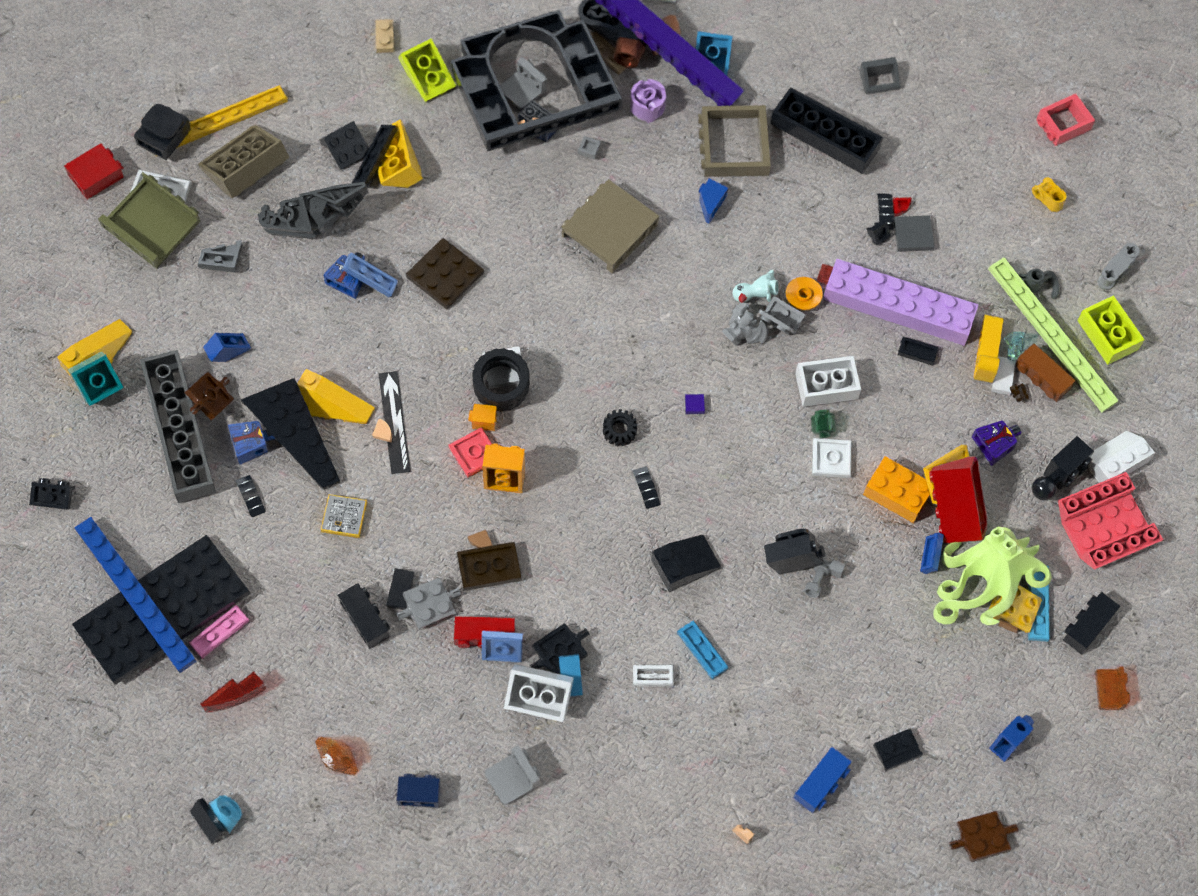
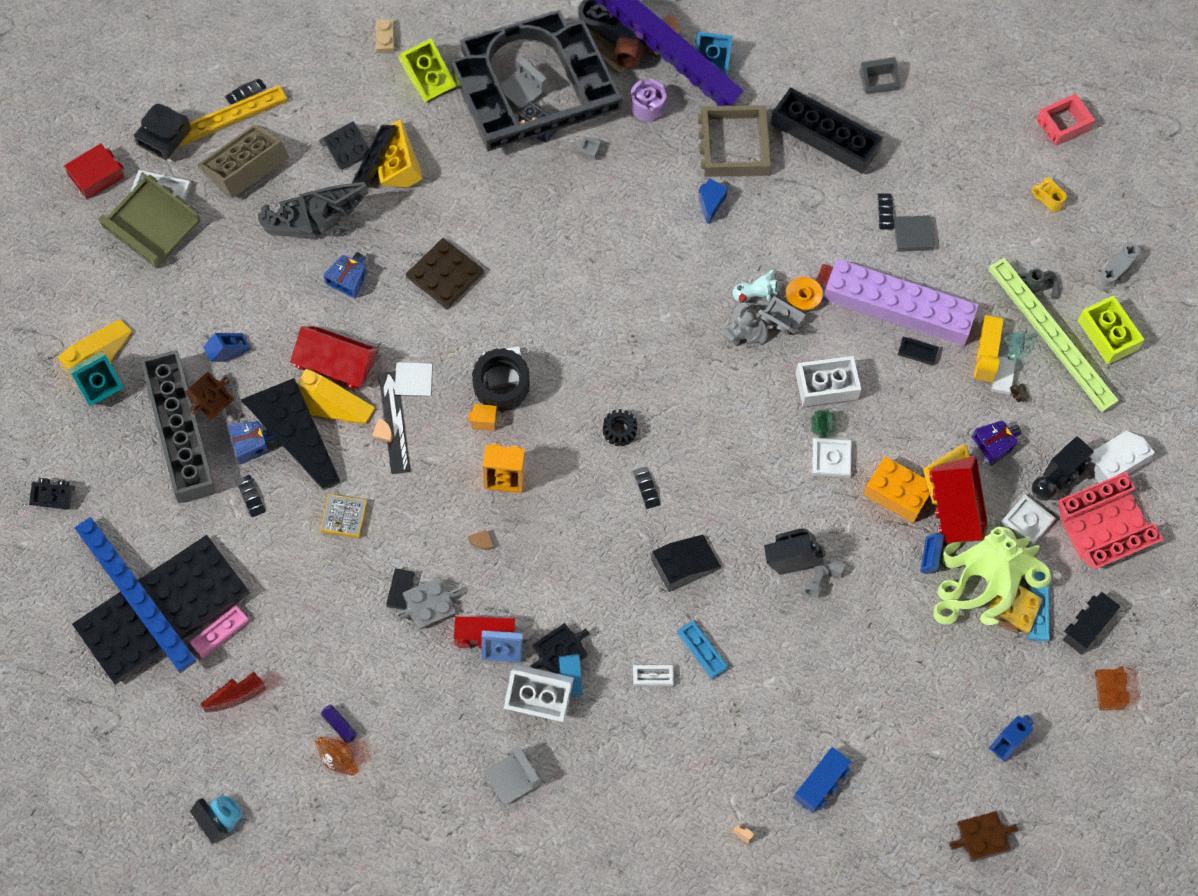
(220, 257): dark grey wing -> none
(244, 91): none -> black sticker
(333, 355): none -> red windscreen
(341, 729): none -> dark purple piece
(364, 615): black brick -> none
(370, 274): medium blue tile -> none
(413, 379): none -> white sticker
(418, 791): dark blue brick -> none
(470, 451): coral tile -> none
(489, 566): dark brown plate -> none
(611, 224): dark tan panel -> none
(694, 404): dark purple tile -> none
(879, 232): black tile -> none
(897, 749): black plate -> none
(901, 205): red tile -> none
(1028, 520): none -> white tile
(1045, 372): dark orange brick -> none

